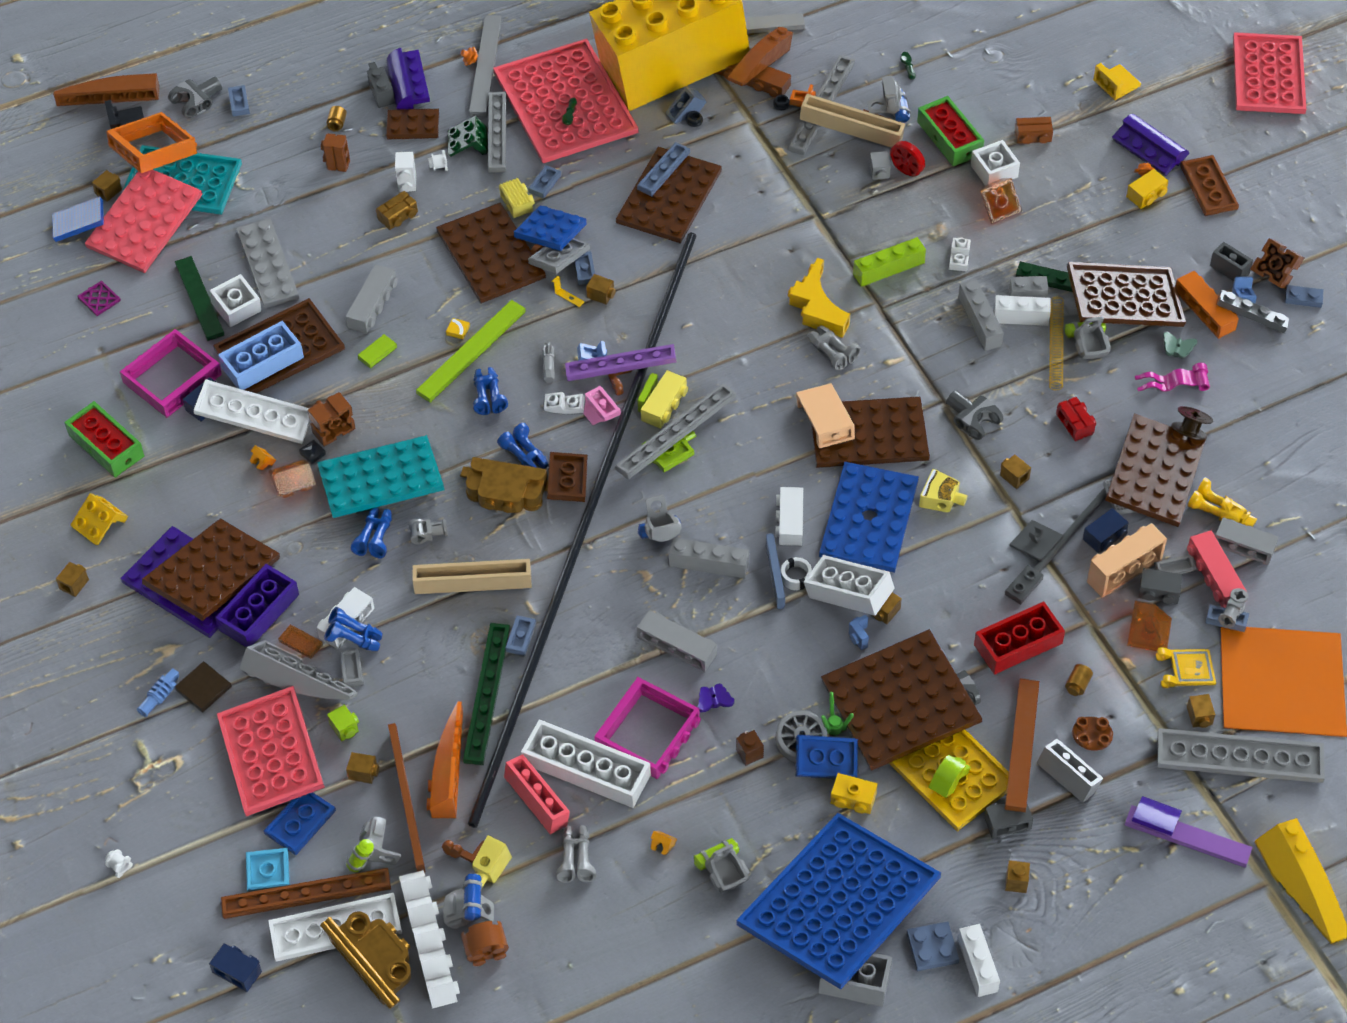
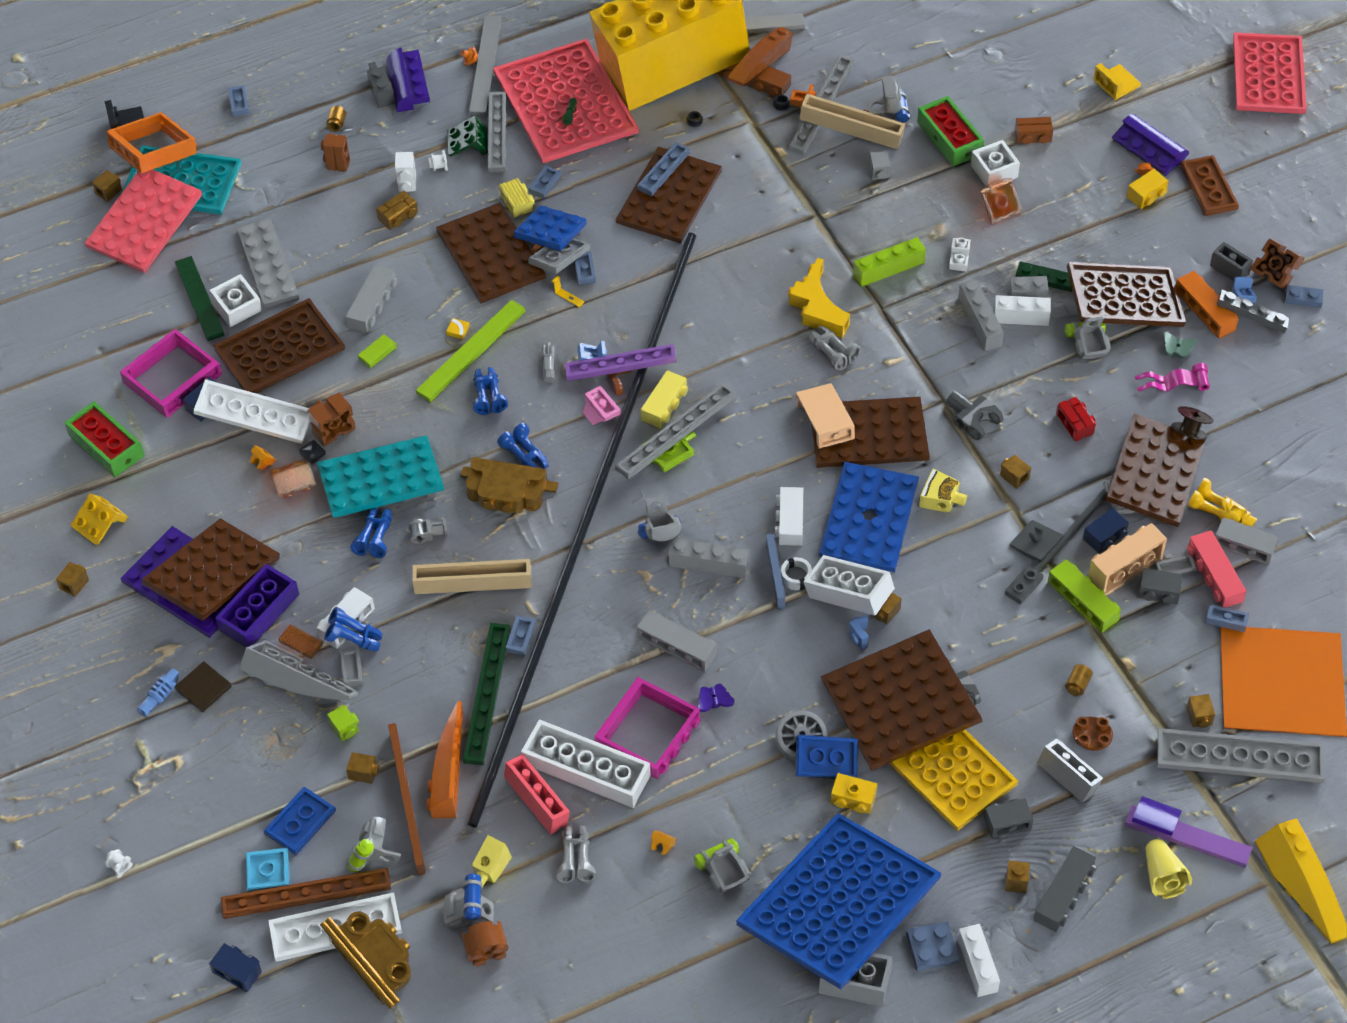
(78, 219): tile -> none
(91, 290): magenta window -> none
(117, 89): dark orange slope -> none
(195, 95): dark grey connector -> none
(261, 356): light blue brick -> none
(270, 751): coral plate -> none
(413, 124): reddish brown plate -> none
(429, 939): white brick -> none
(457, 851): dark orange piece -> none
(564, 404): white slope -> none
(567, 476): reddish brown plate -> none
(600, 289): pearl gold brick -> none
(647, 390): lime tile -> none
(686, 102): sand blue slope -> none
(749, 747): reddish brown brick -> none
(834, 723): bright green plant -> none
(906, 59): dark green piece -> none
(907, 158): red wheel -> none
(948, 775): lime brick -> none
(1019, 637): red brick -> none
(1022, 745): dark orange tile -> none
(1051, 318): yellow piece -> none
(1065, 889): none -> dark grey brick
(1084, 595): none -> lime brick
(1148, 627): clear orange slope -> none
(1166, 872): none -> light yellow cone
(1189, 667): yellow flag -> none
(1234, 608): light grey connector -> none

